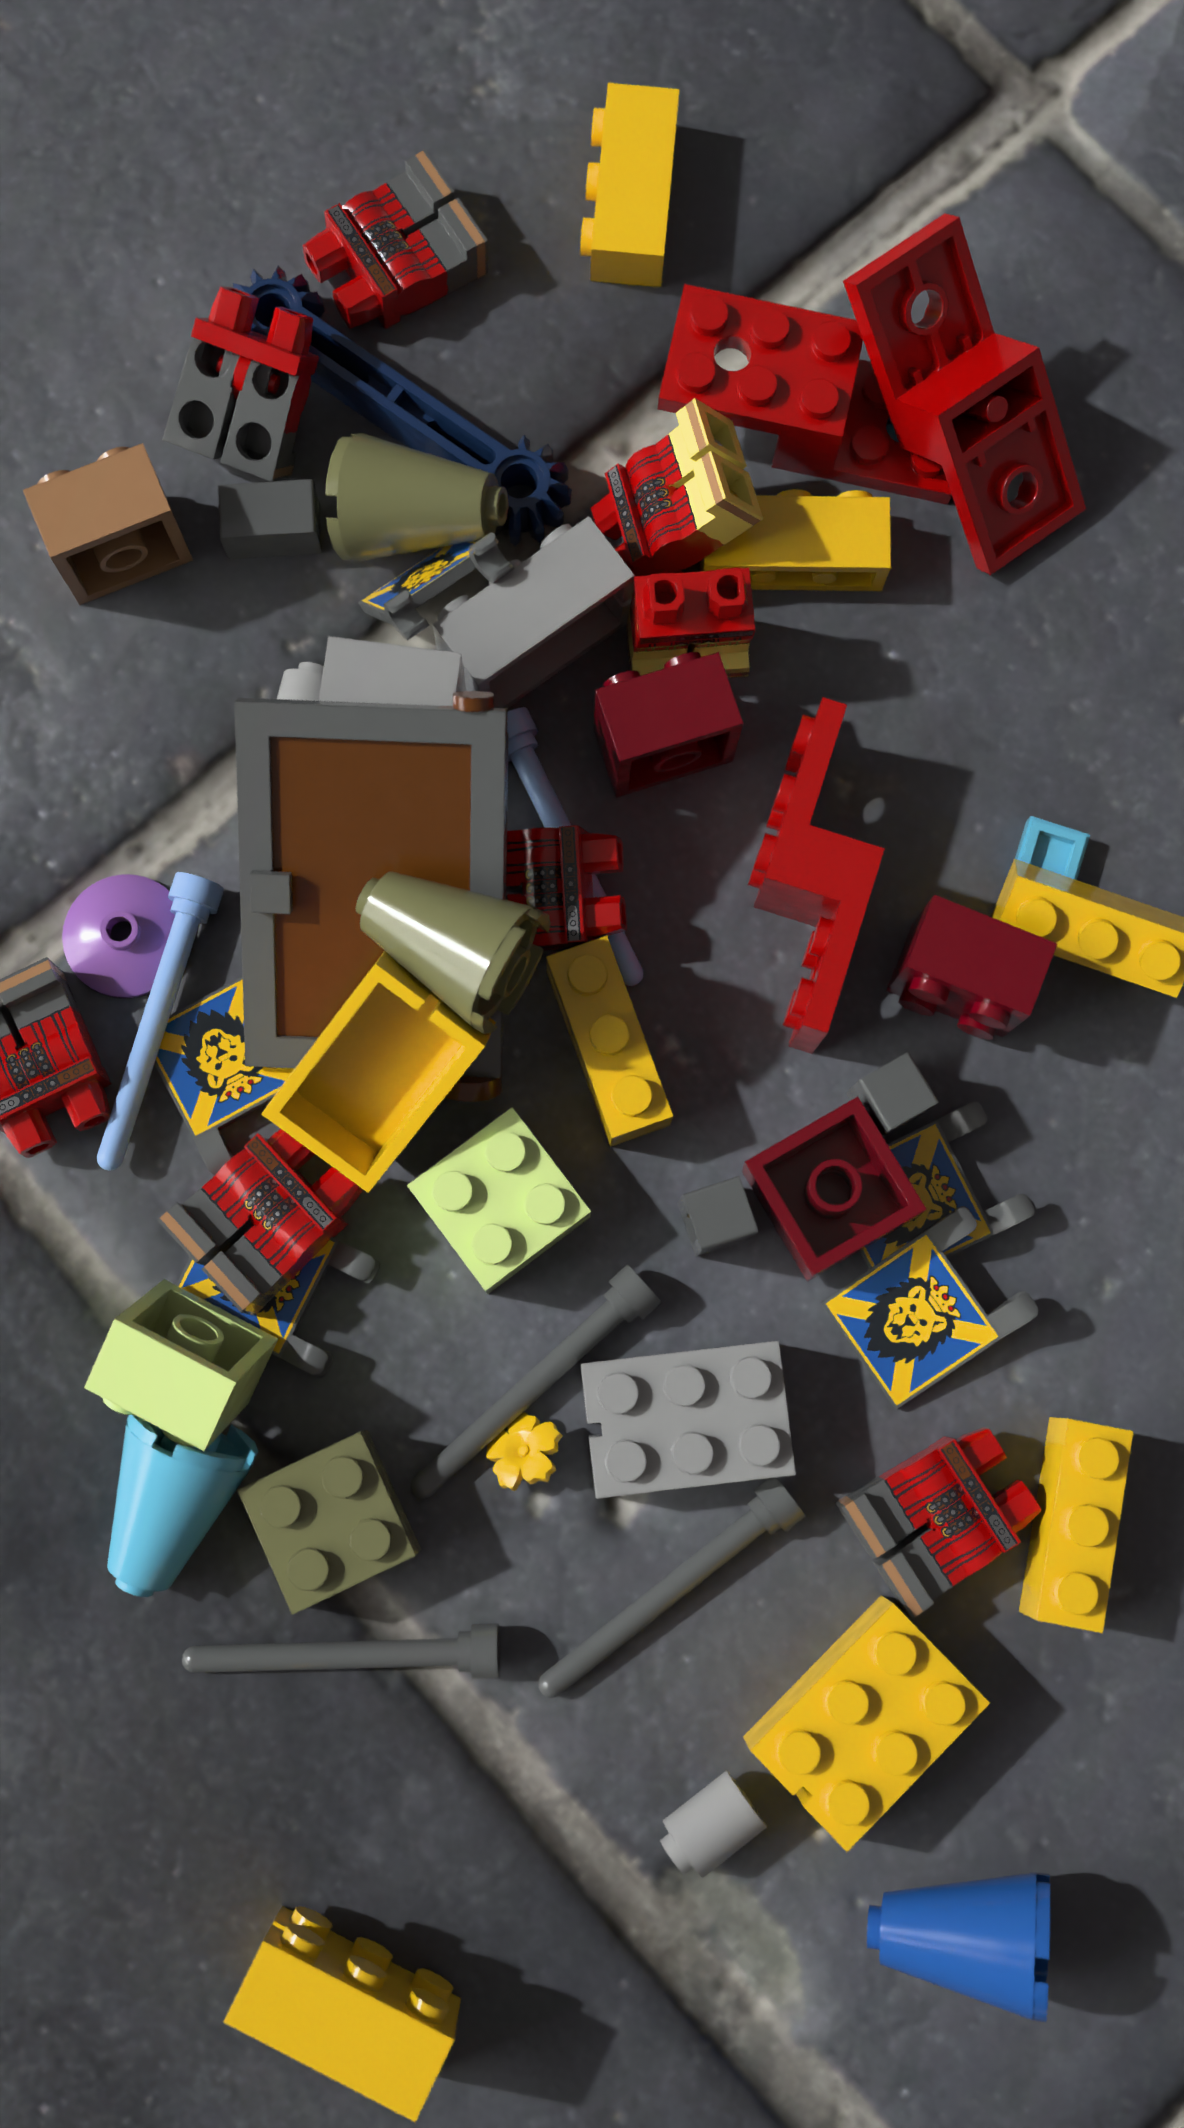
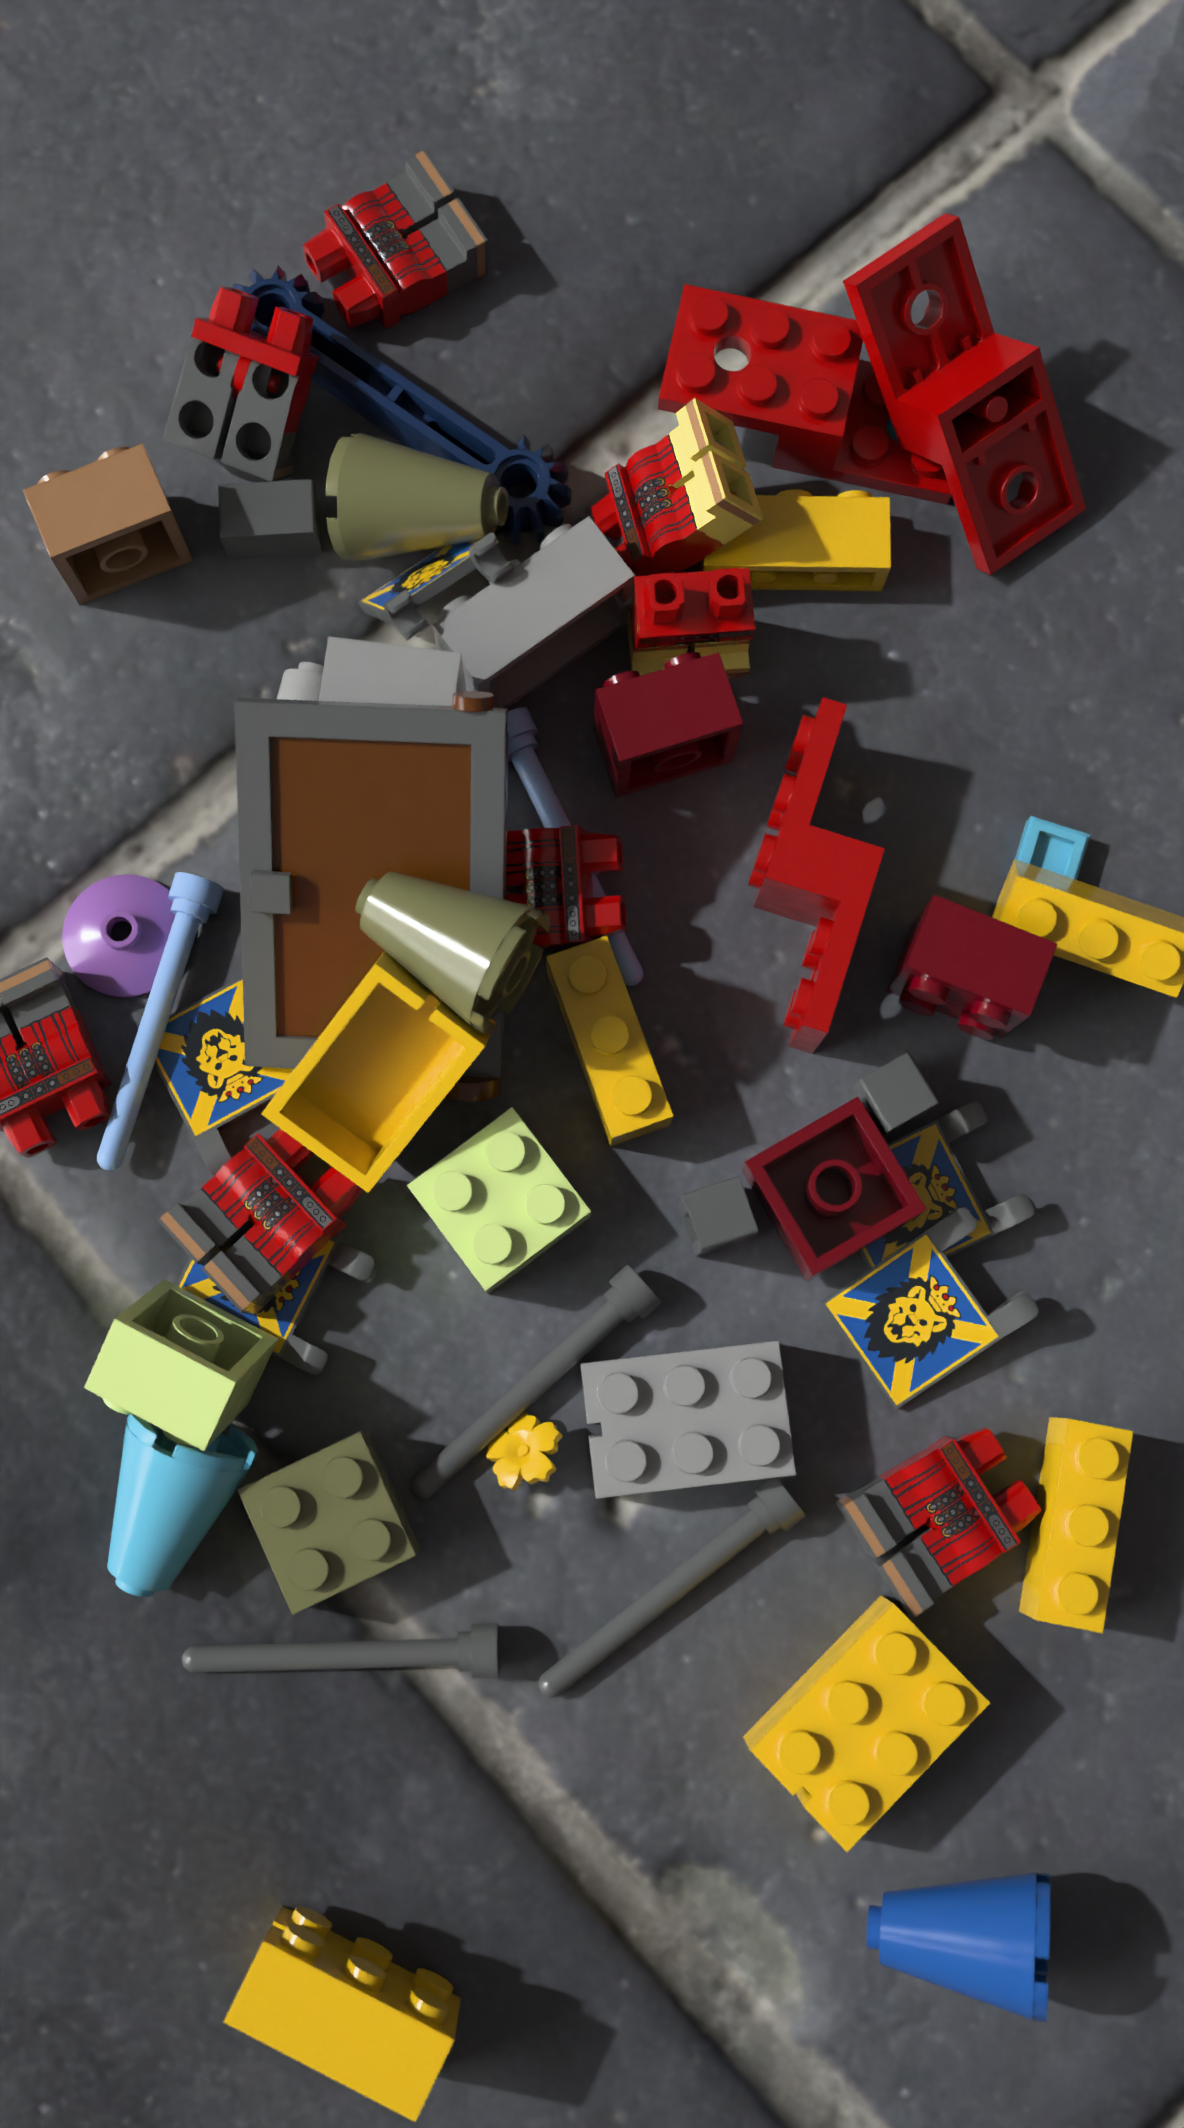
(630, 184): yellow brick -> none
(711, 1826): light grey brick -> none

